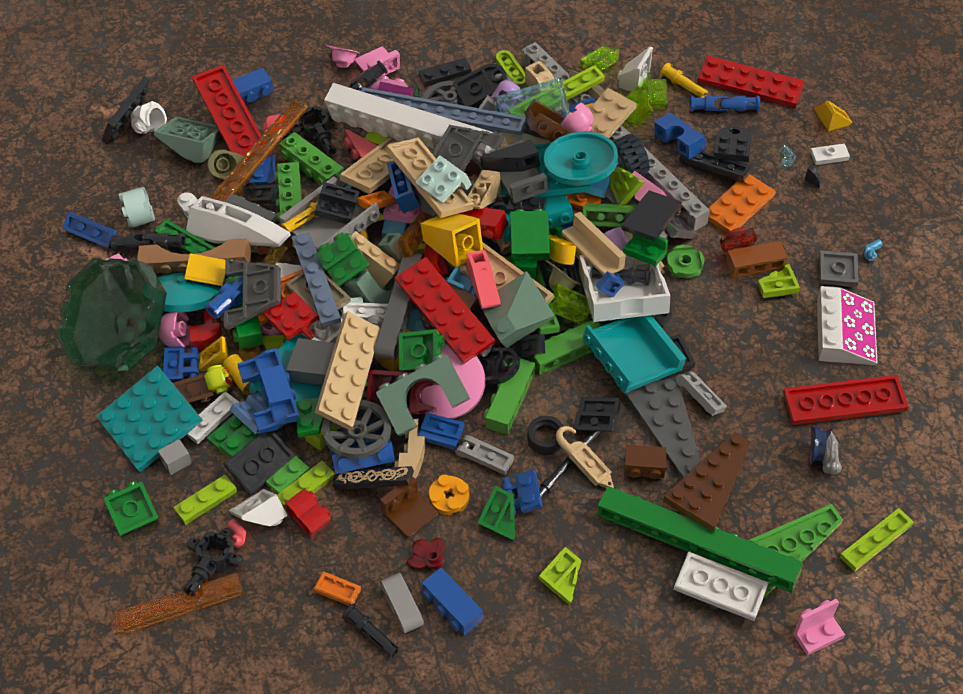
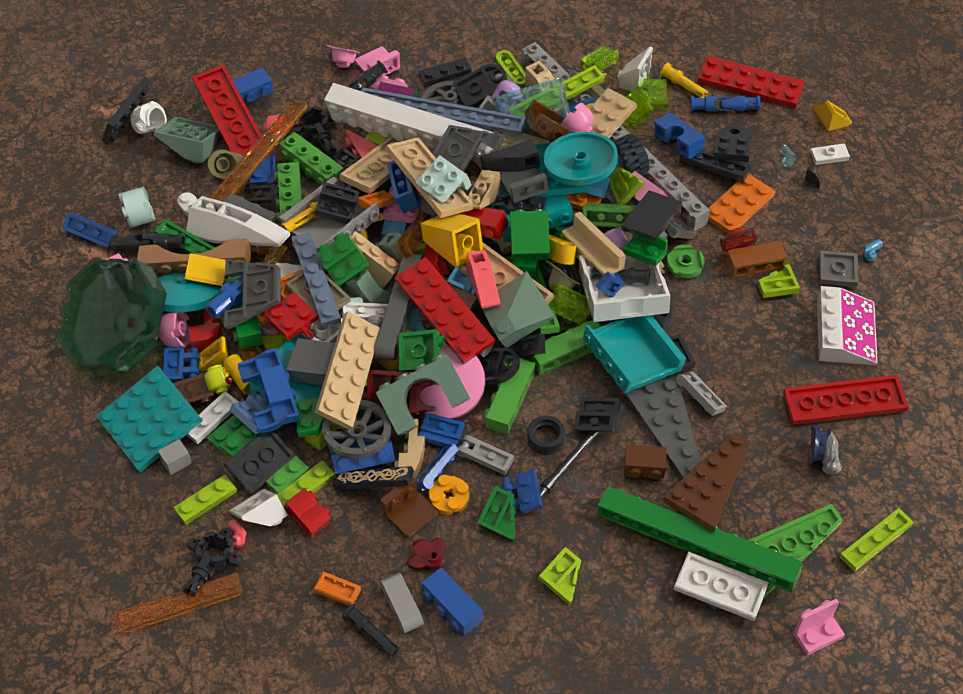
(130, 508): green plate -> none
(345, 158): none -> black hinge
(435, 467): none -> plate
(585, 459): tan plate -> none

